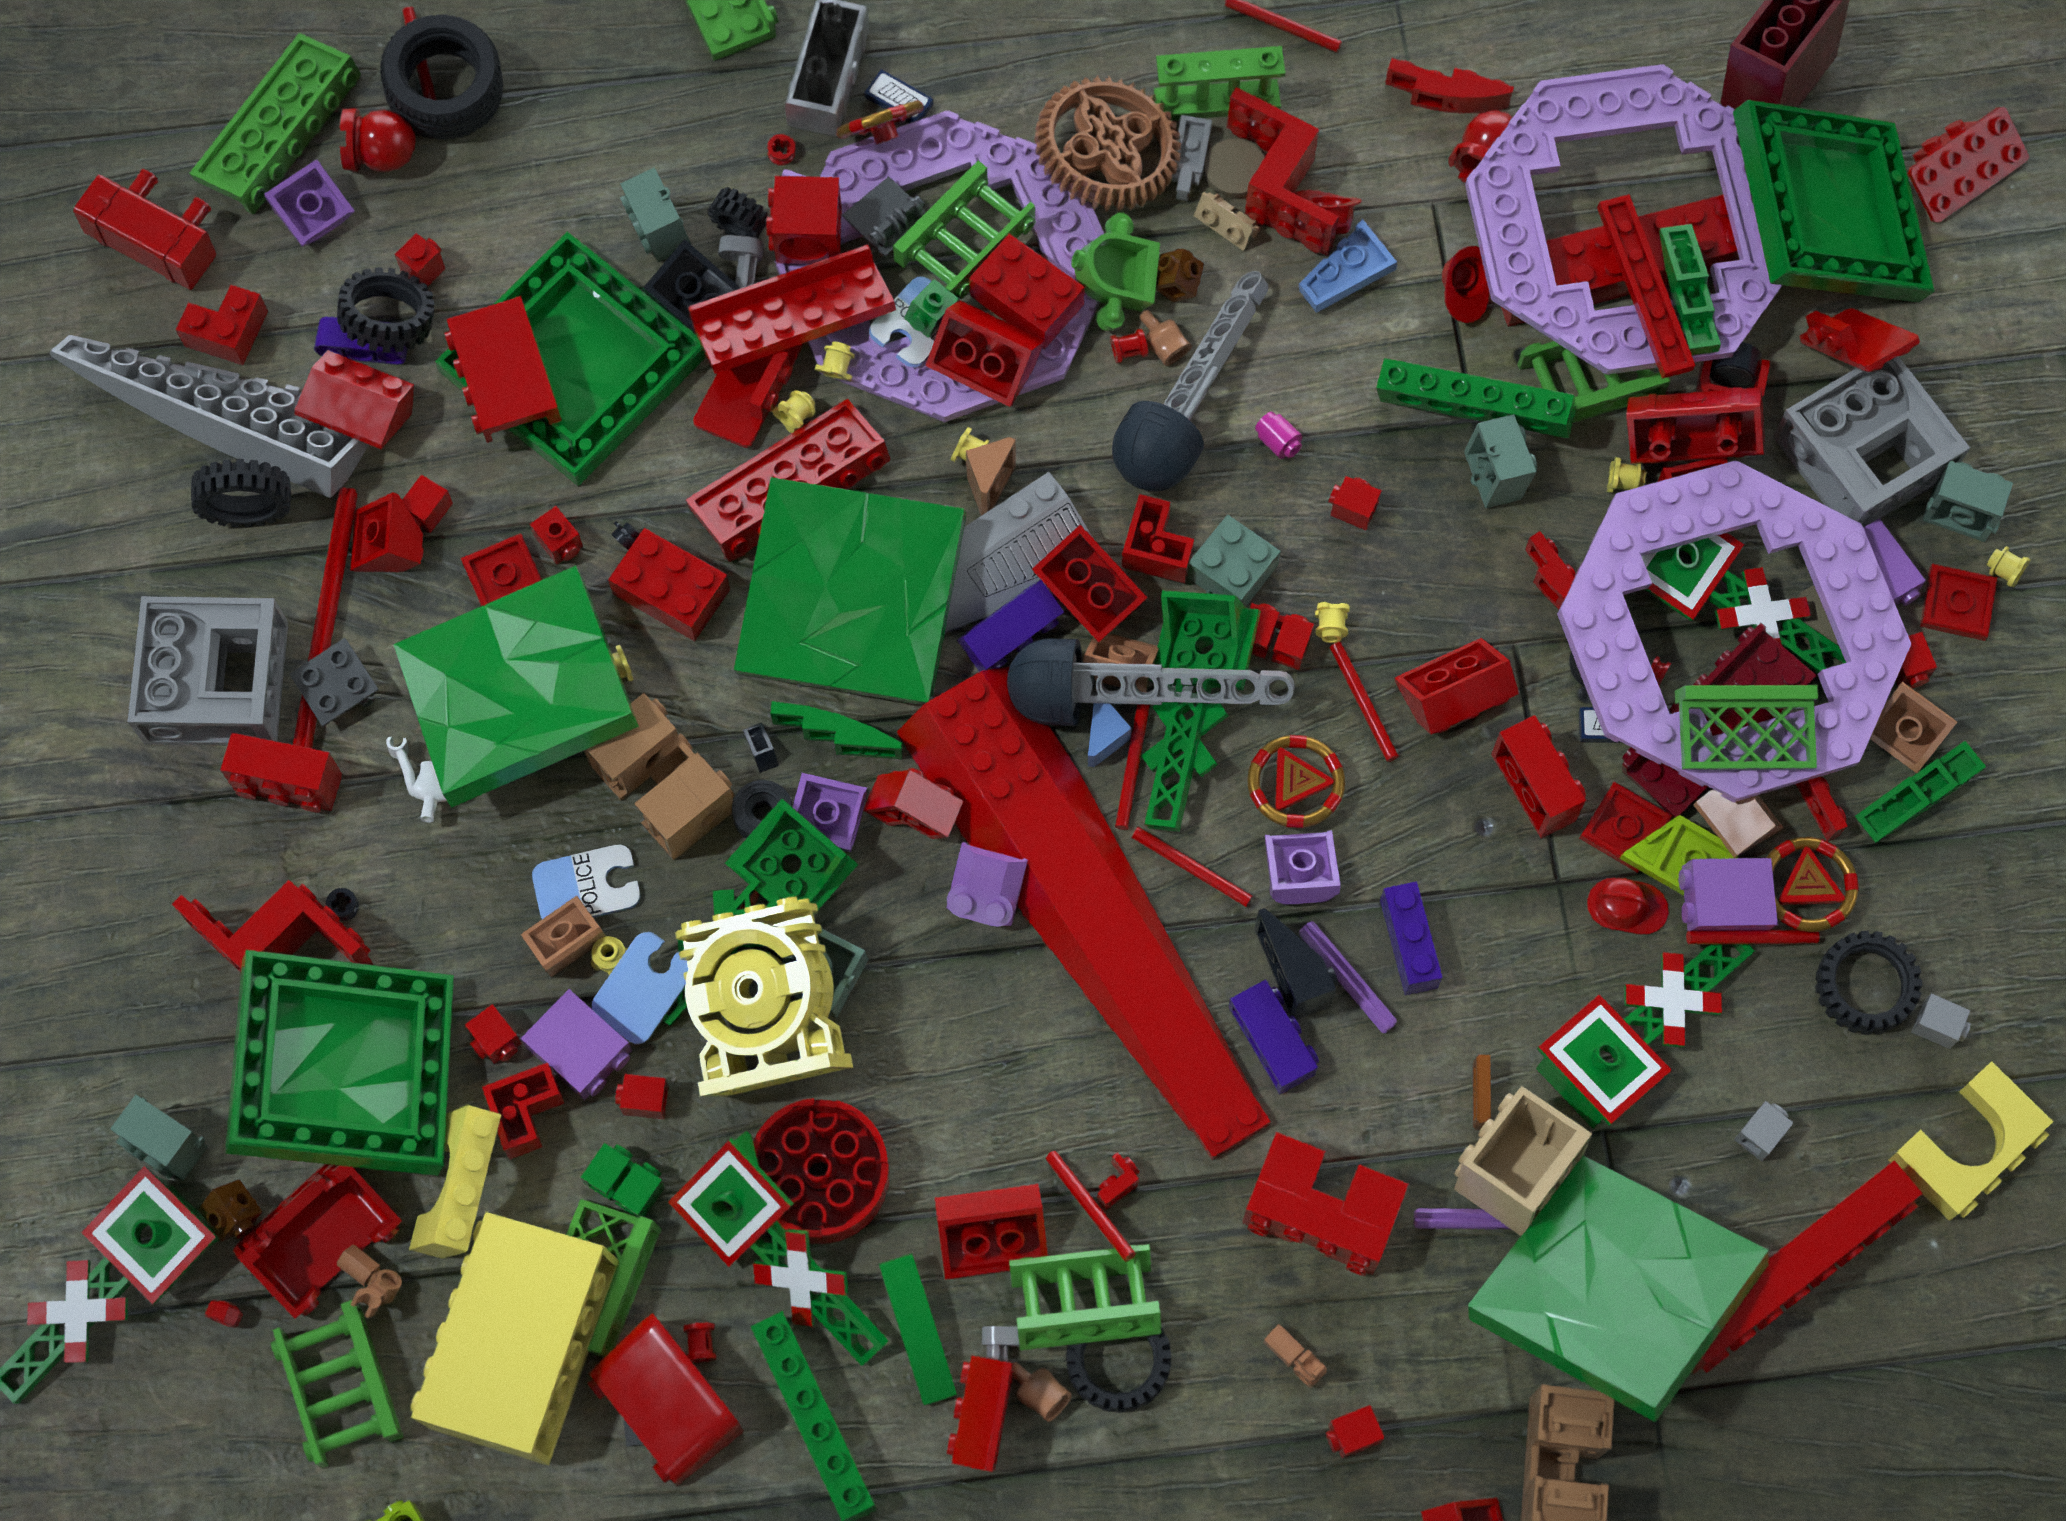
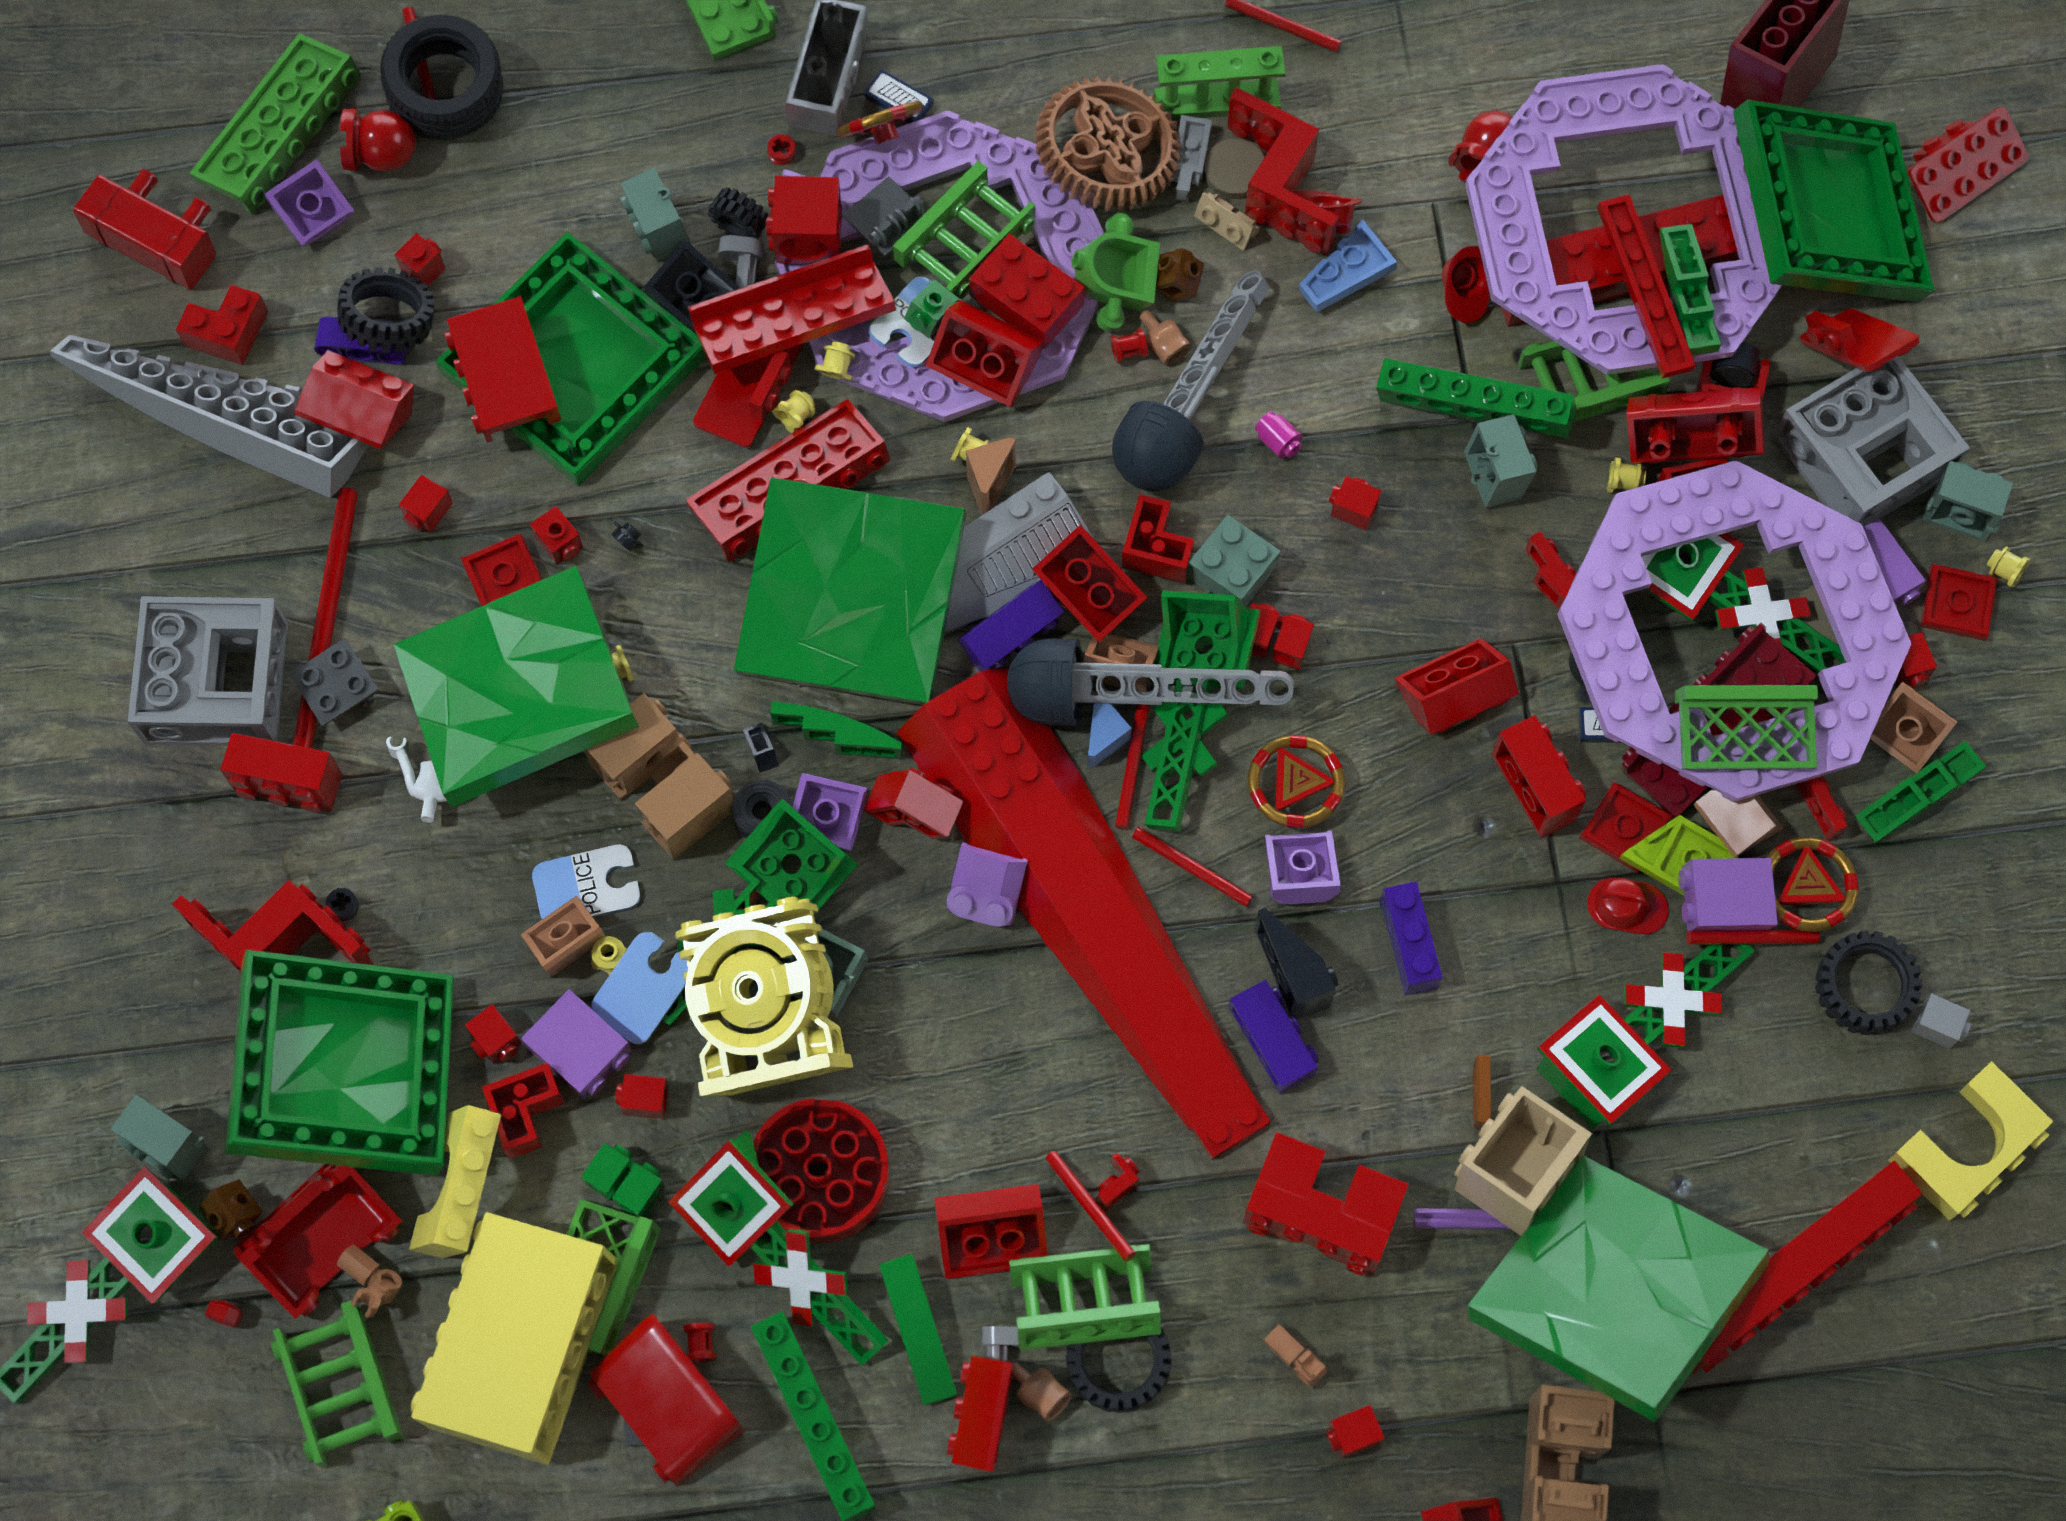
(269, 482): black tyre -> none
(385, 537): red slope -> none
(669, 584): red brick -> none
(1331, 621): light yellow brick -> none
(1348, 977): medium lavender axle -> none
(1363, 701): red bar -> none
(1455, 94): red slope -> none
(1659, 669): red bush -> none
(1764, 1130): light grey brick -> none

